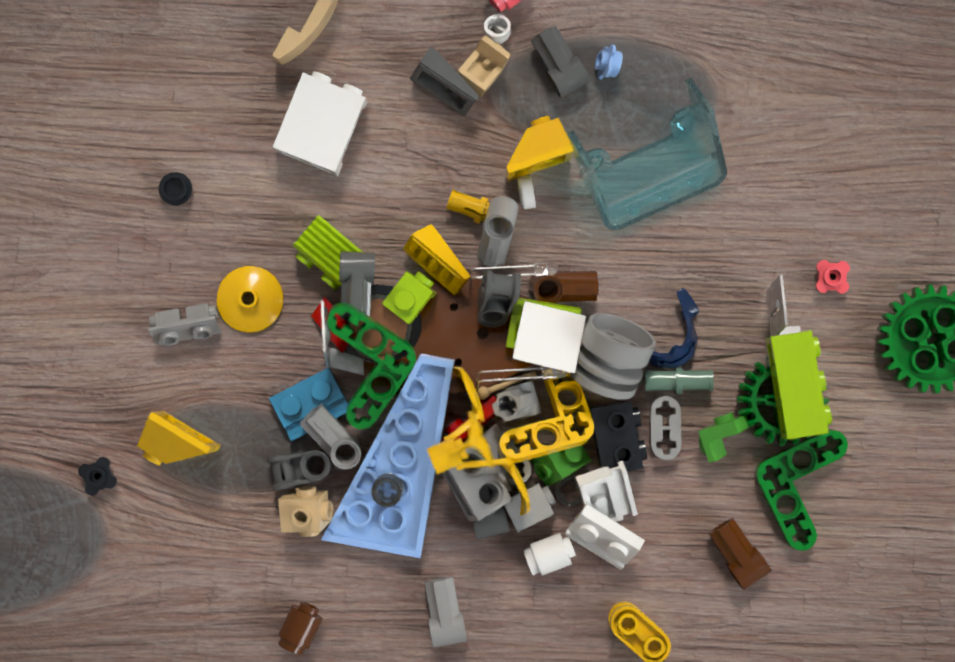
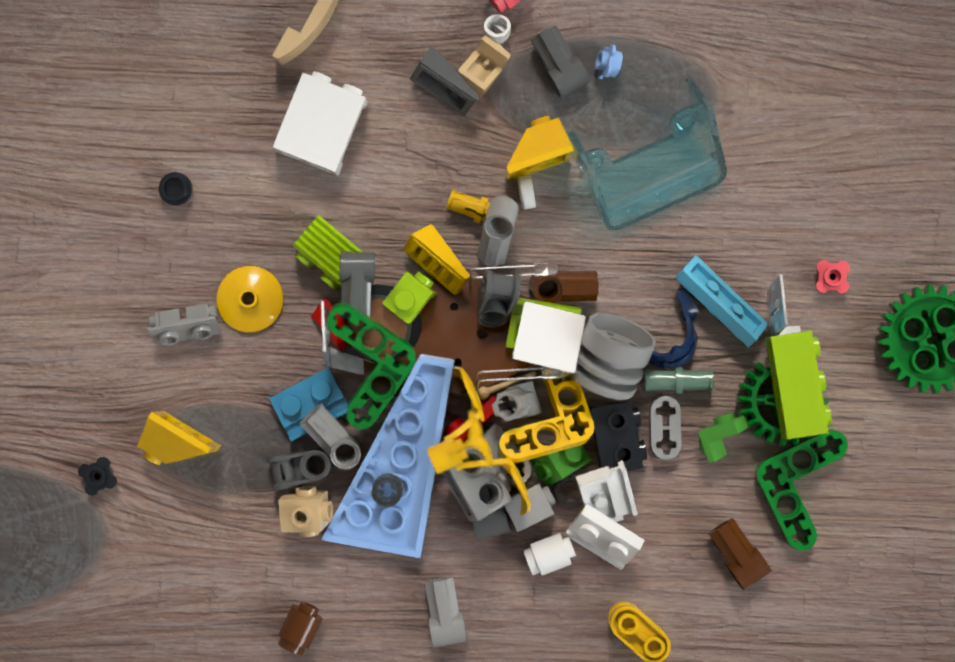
(722, 301): none -> medium azure plate

